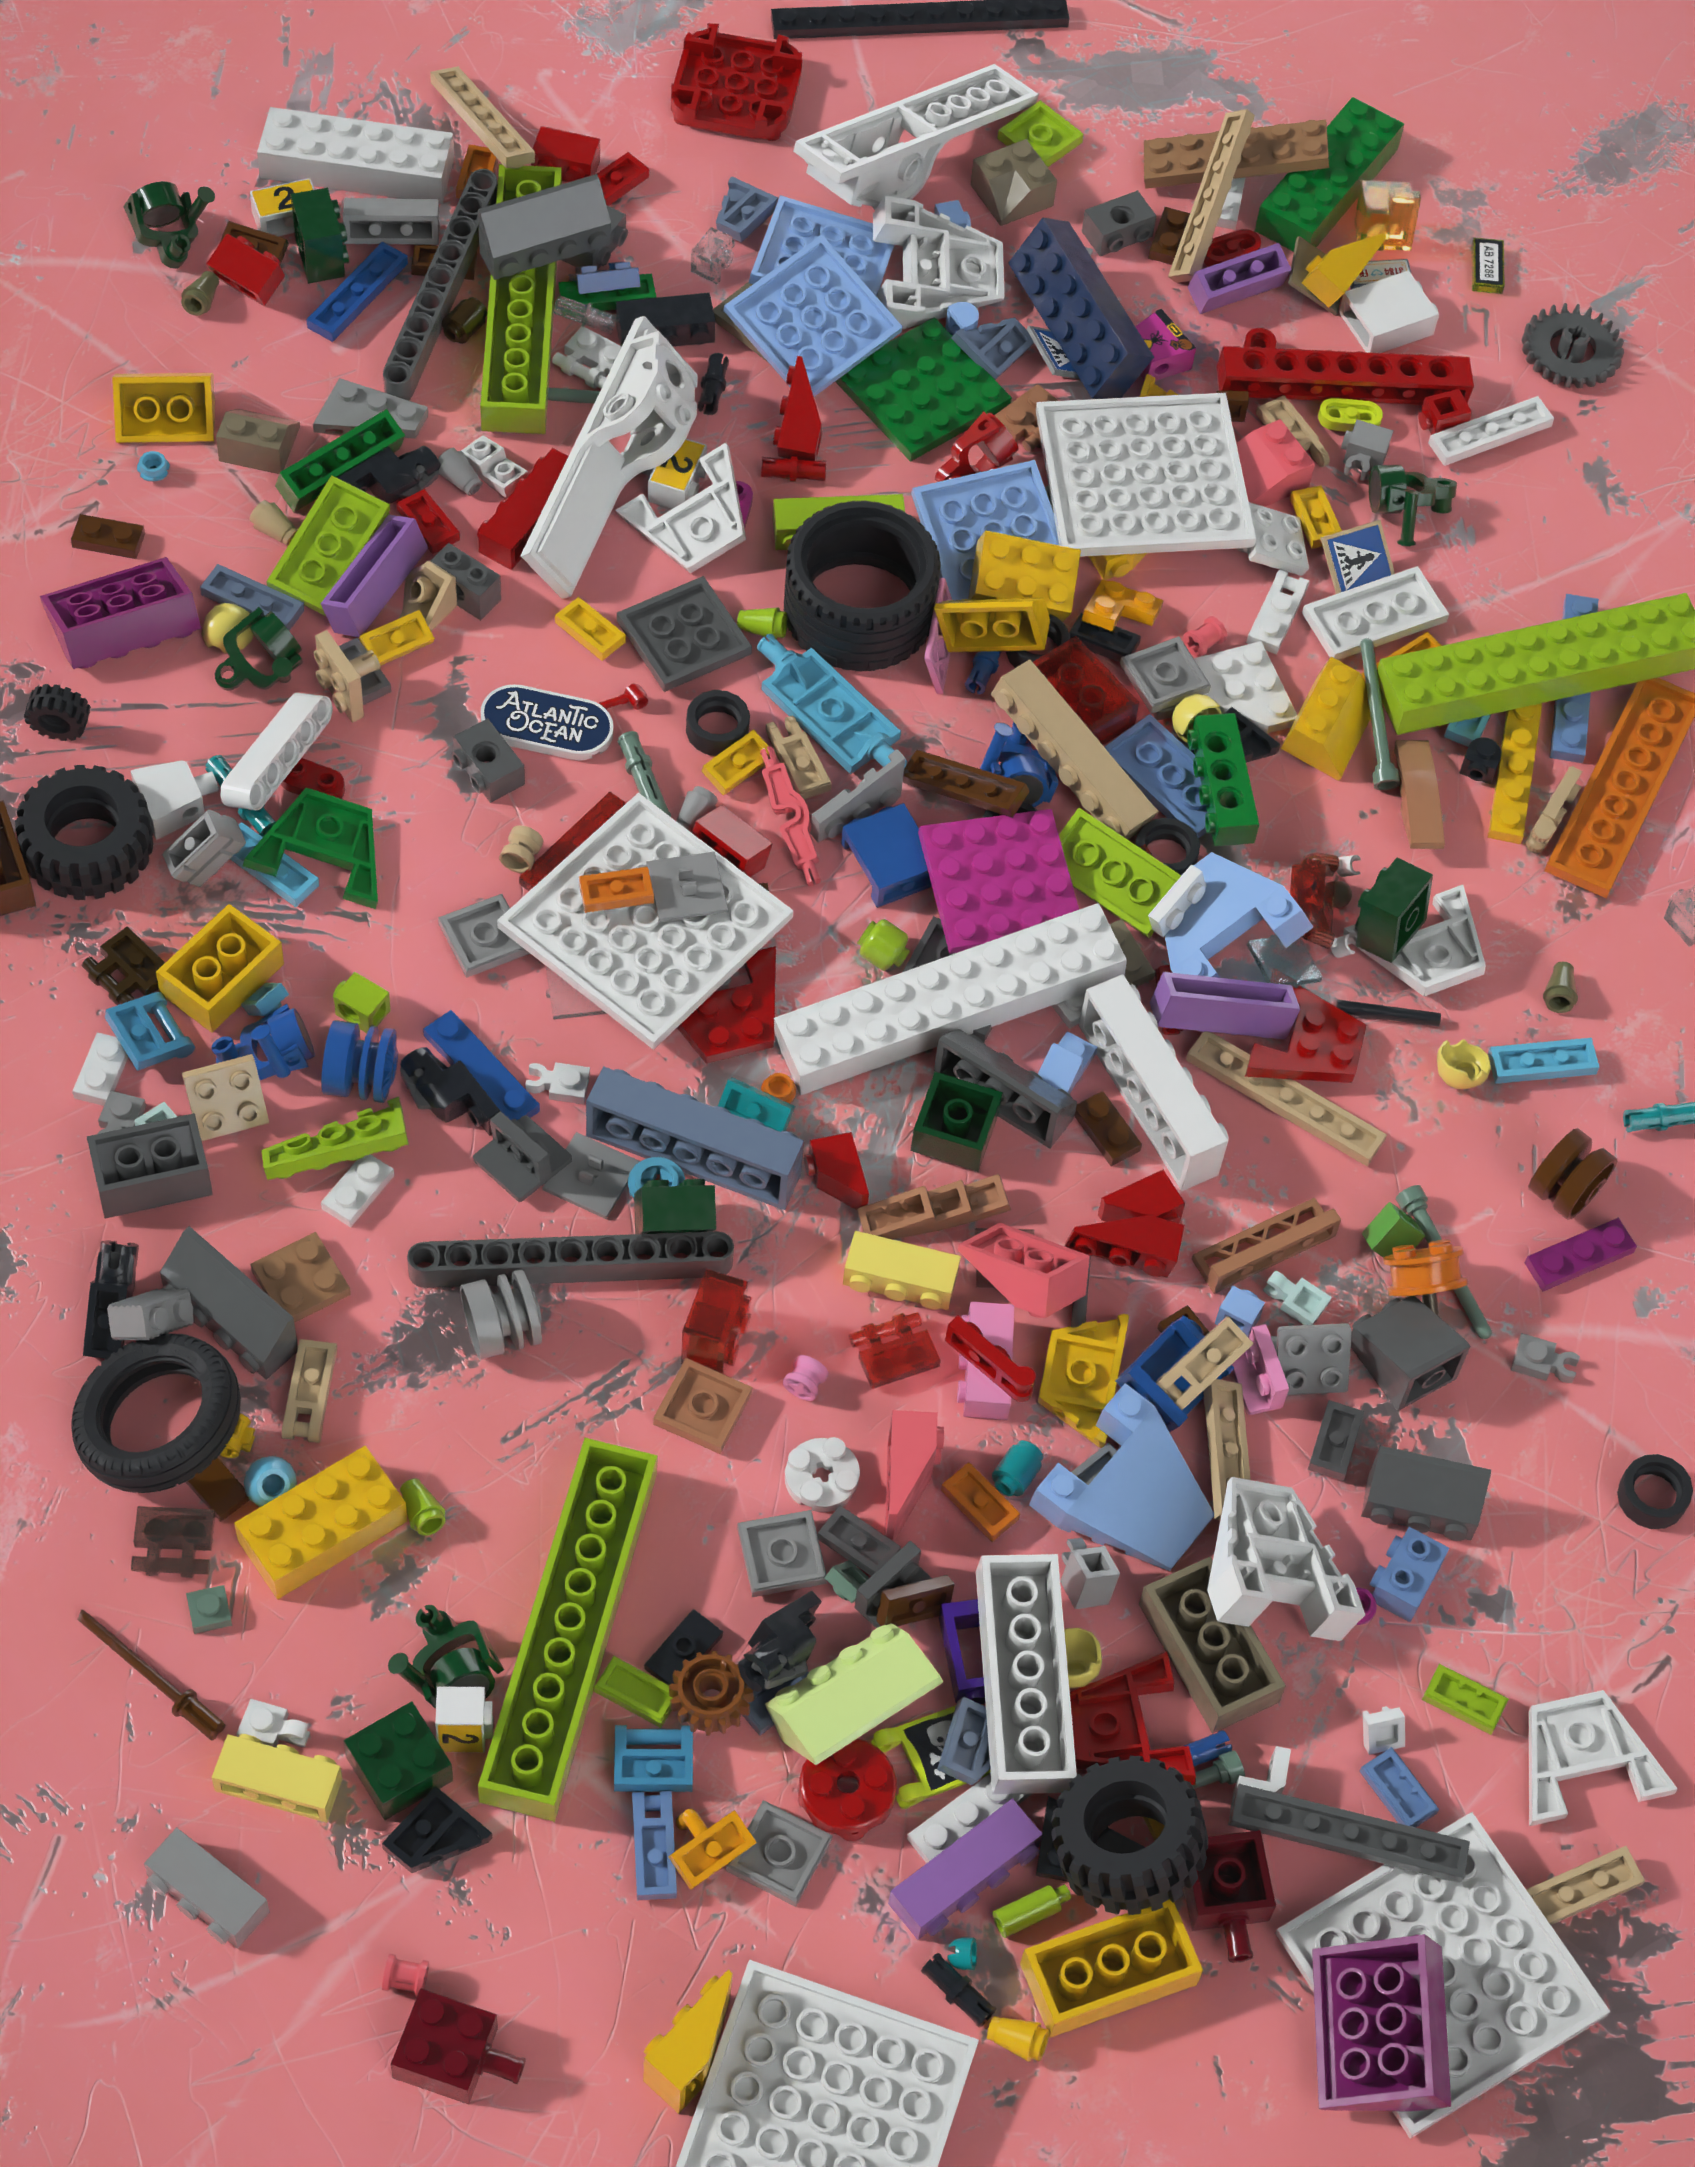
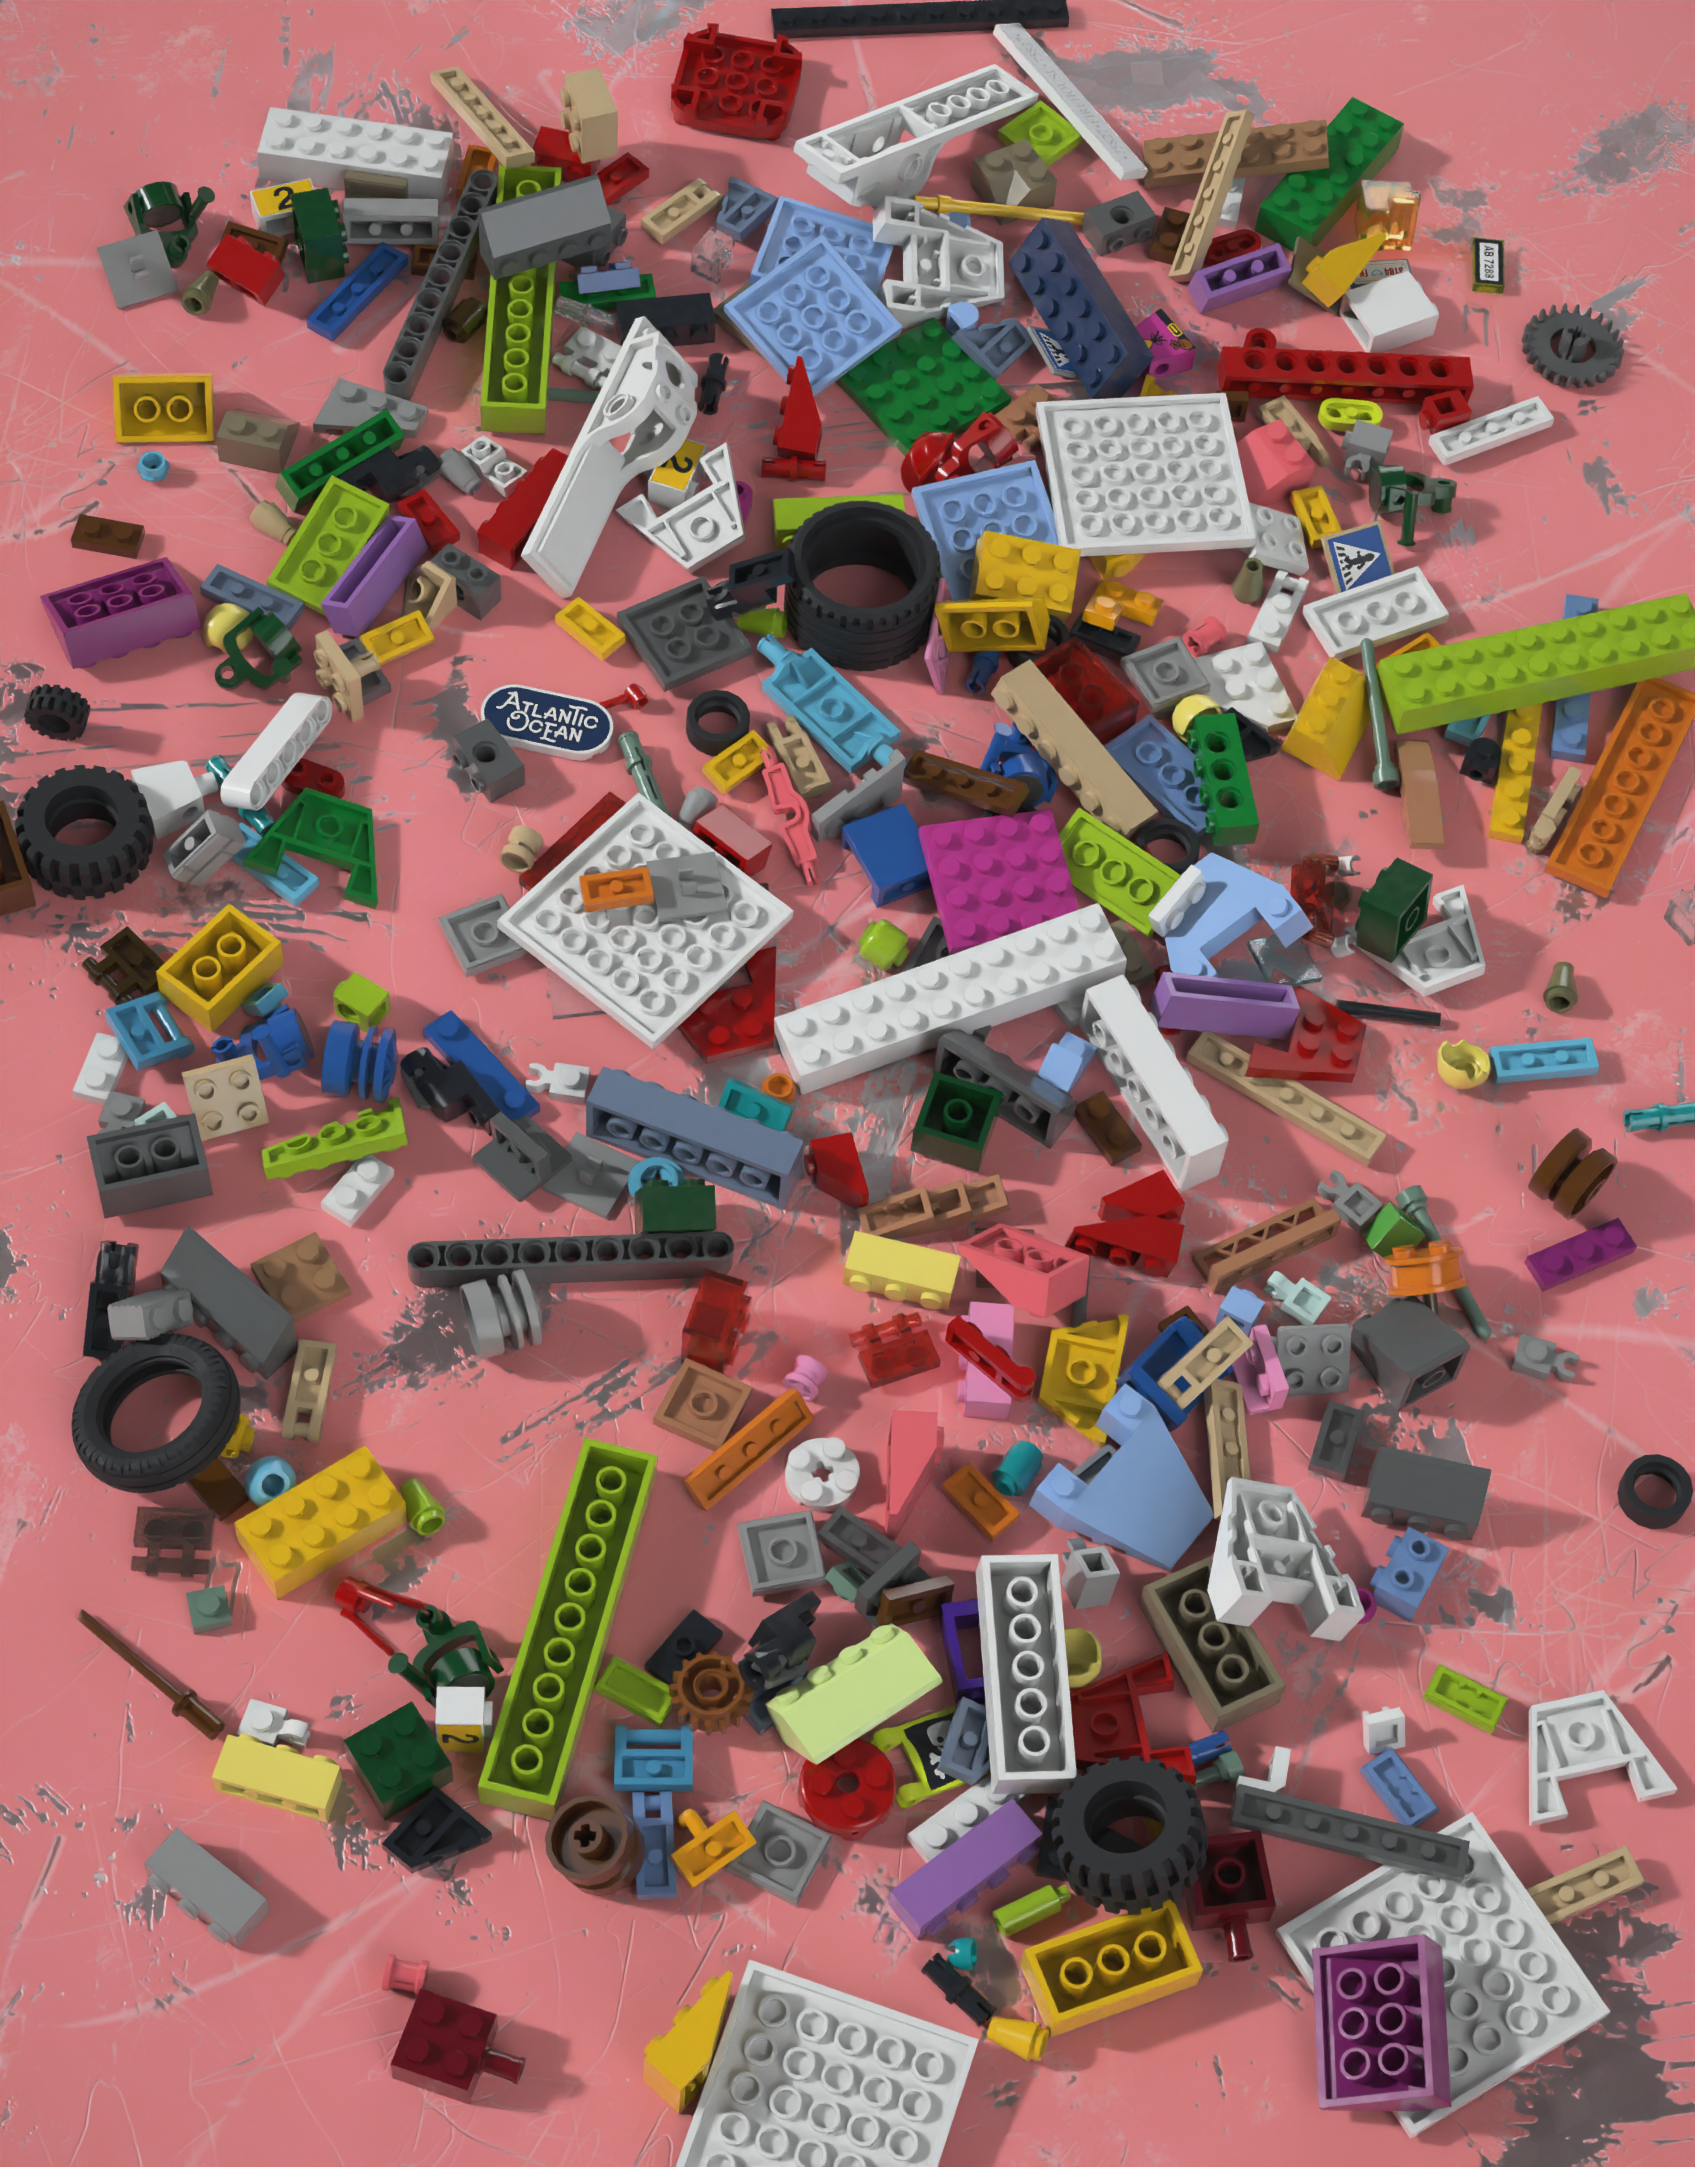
(137, 269): none -> light grey piece
(358, 1597): none -> red plant
(374, 186): none -> dark tan tile
(589, 115): none -> tan brick
(595, 1845): none -> reddish brown wheel
(681, 210): none -> tan plate
(748, 1449): none -> orange plate
(751, 584): none -> black plate
(925, 458): none -> red piece
(945, 205): none -> yellow bar
(1070, 101): none -> tile
(1248, 584): none -> olive cone
(1352, 1203): none -> light grey plate

